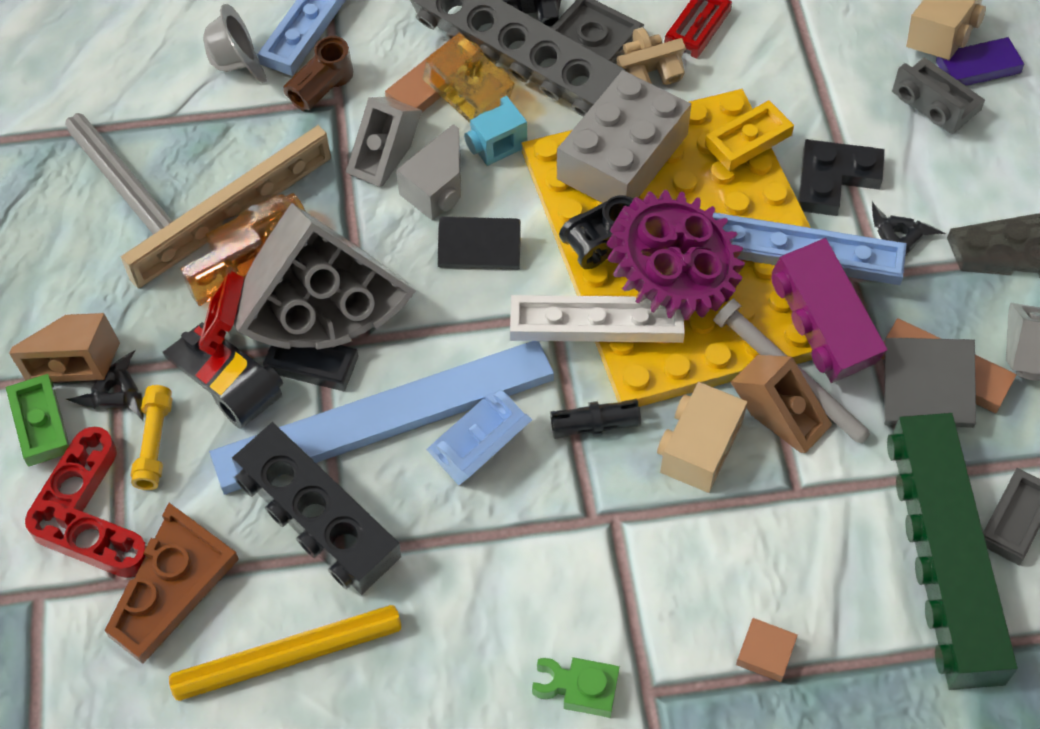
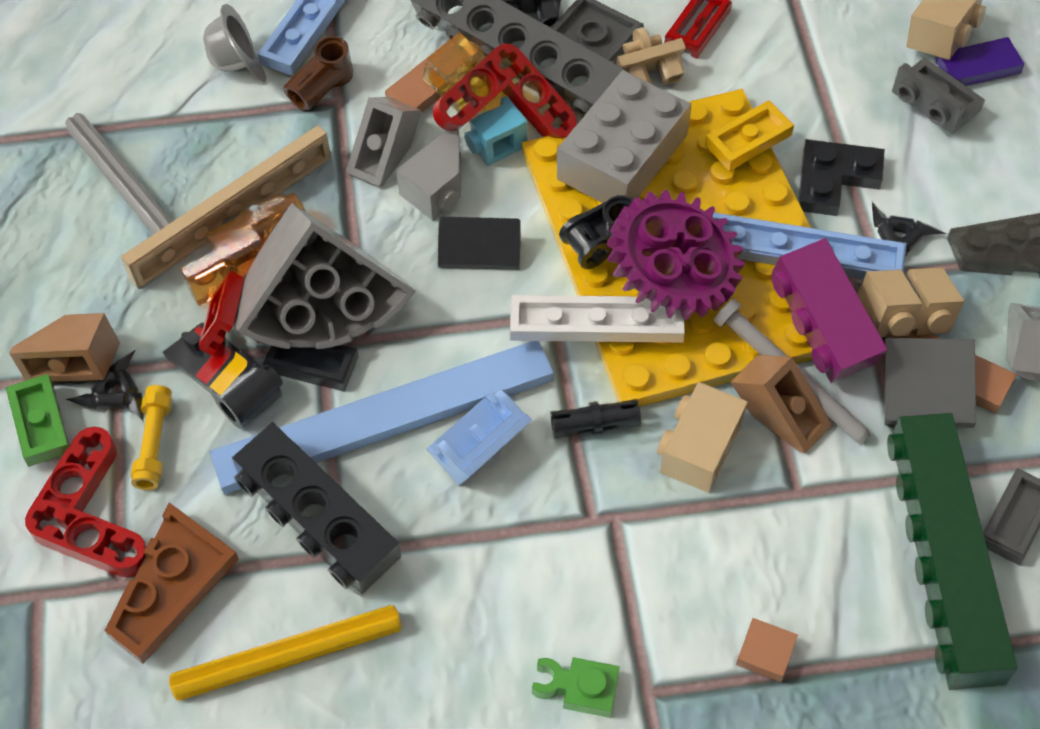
(501, 80): none -> red beam
(899, 310): none -> tan piece

